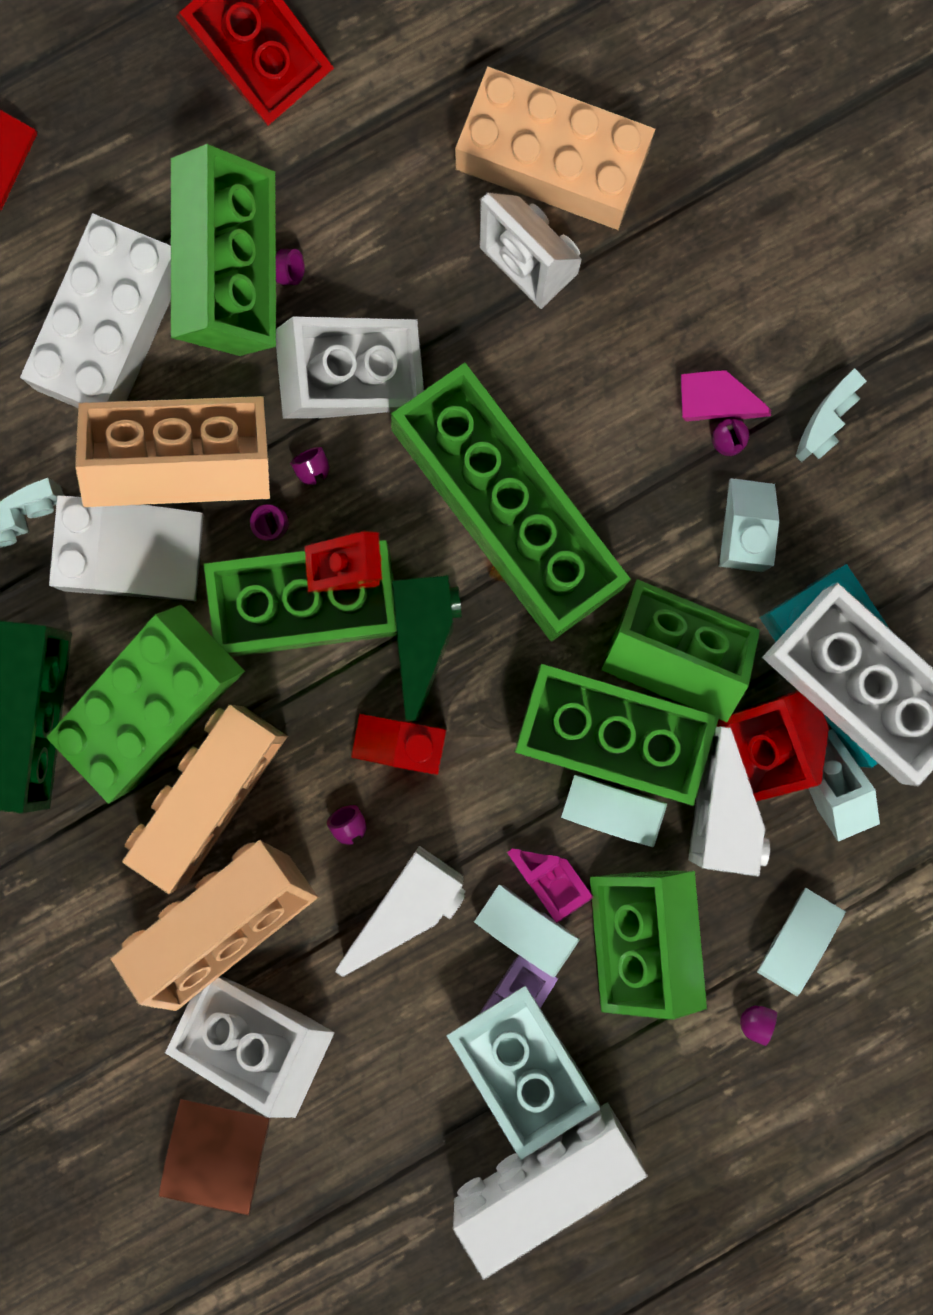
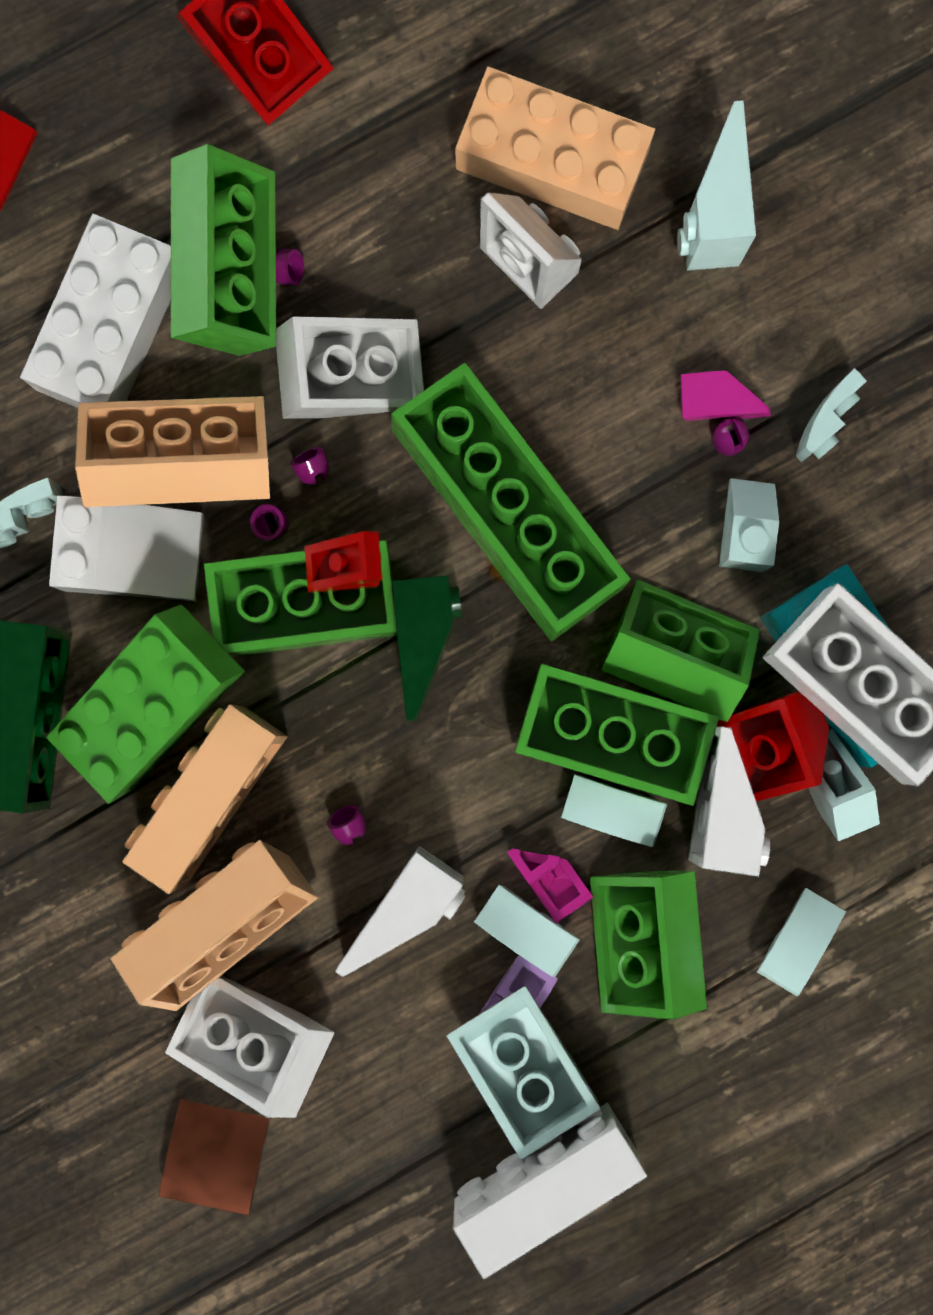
(399, 744): red slope -> none
(722, 214): none -> light aqua slope
(758, 1023): magenta hinge -> none

